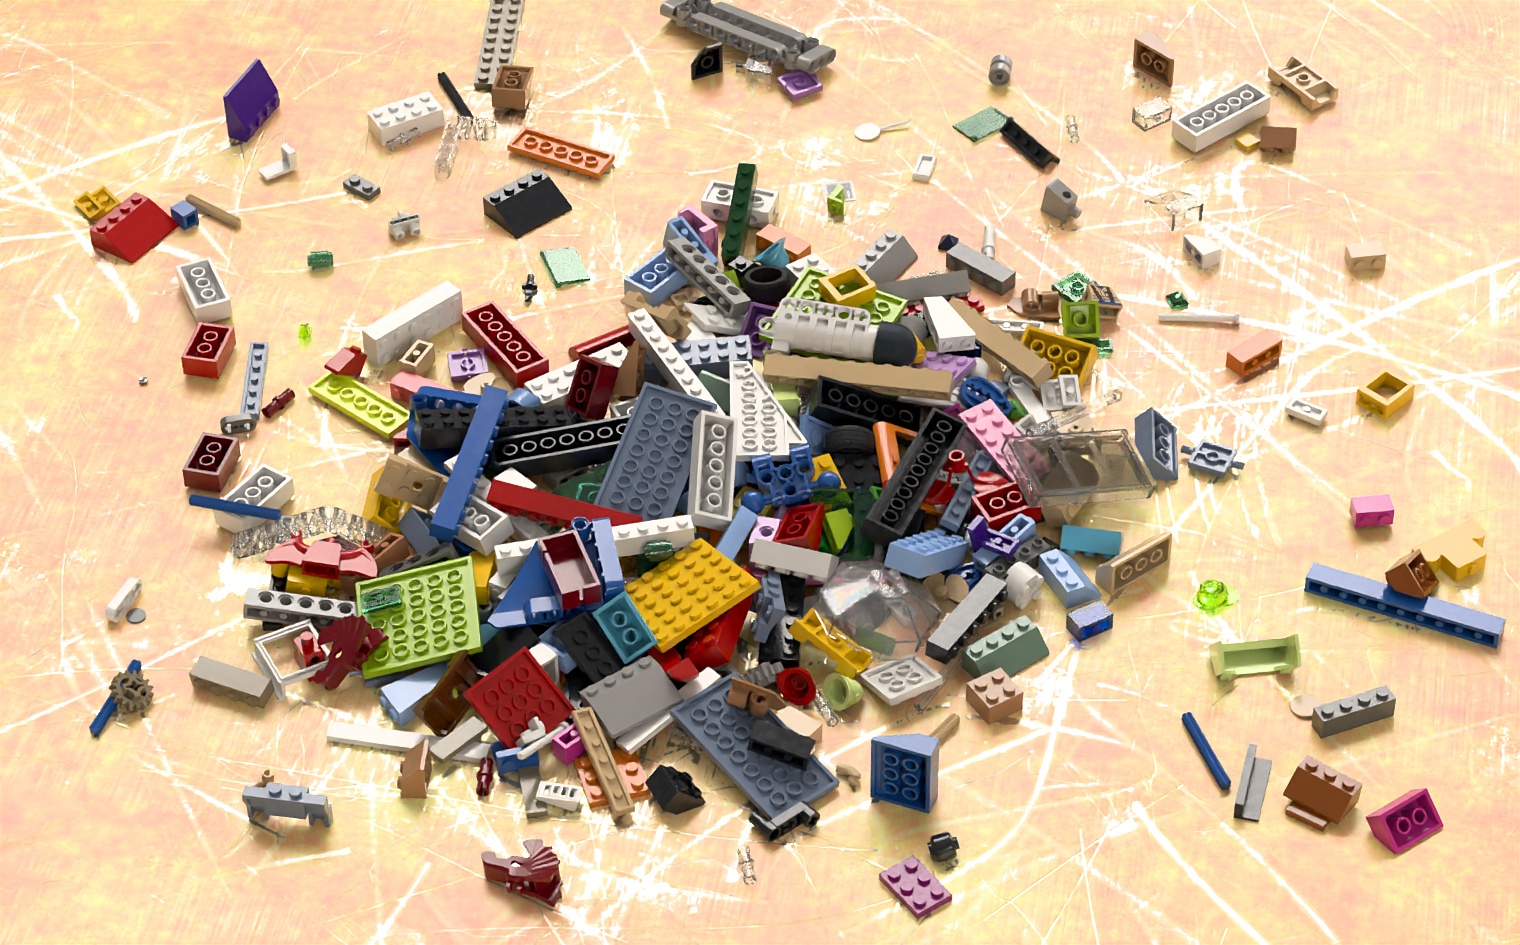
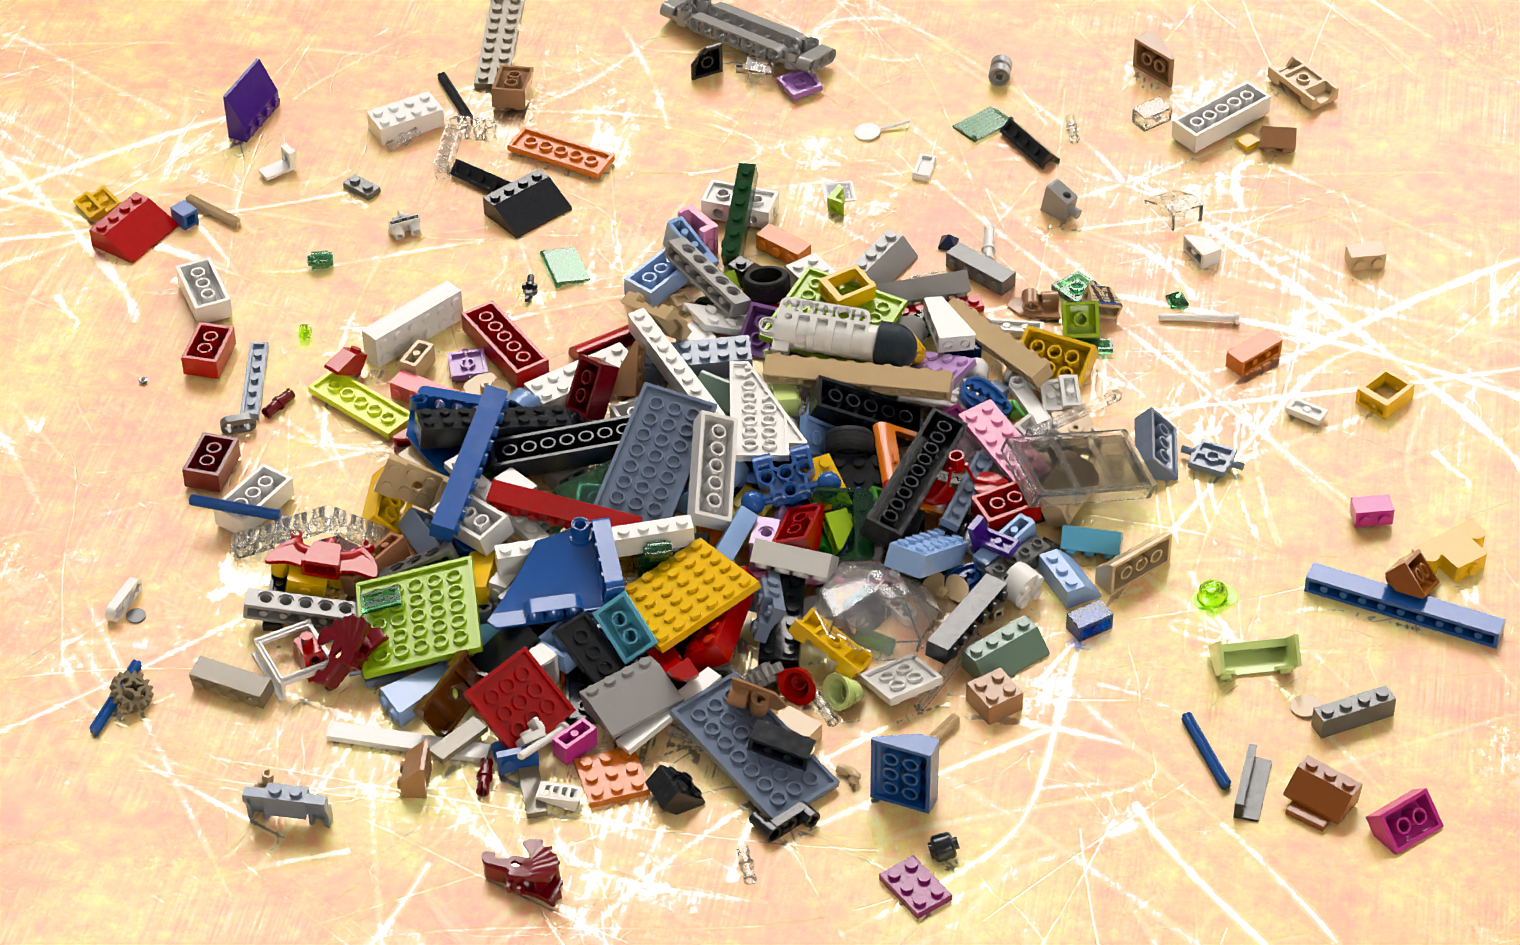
(477, 176): none -> black panel
(569, 569): piece -> none
(603, 761): tan tile -> none
(774, 255): medium azure piece -> none

